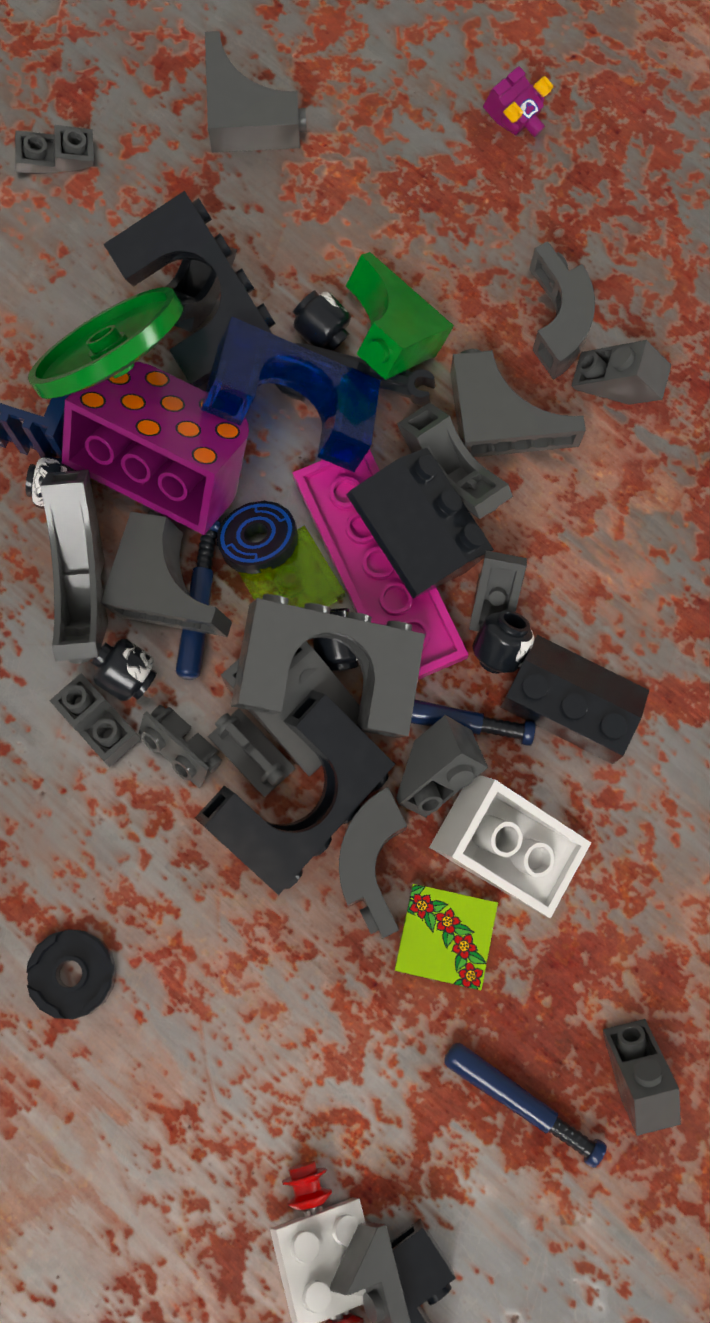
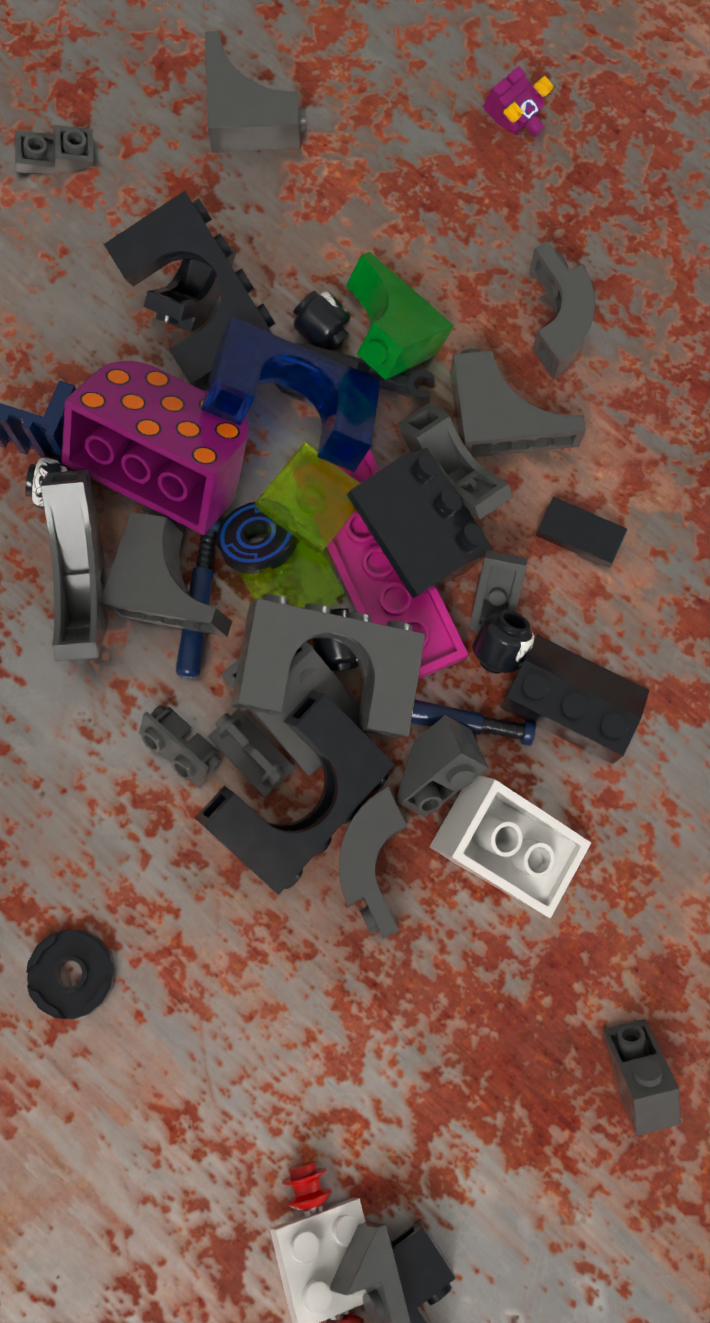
(95, 719): dark grey slope -> none
(106, 344): green dish -> none
(123, 670): black head -> none
(309, 499): none -> clear neon green plate
(446, 936): lime tile -> none
(513, 1096): dark blue piece -> none
(581, 532): none -> black tile
(623, 373): dark grey slope -> none

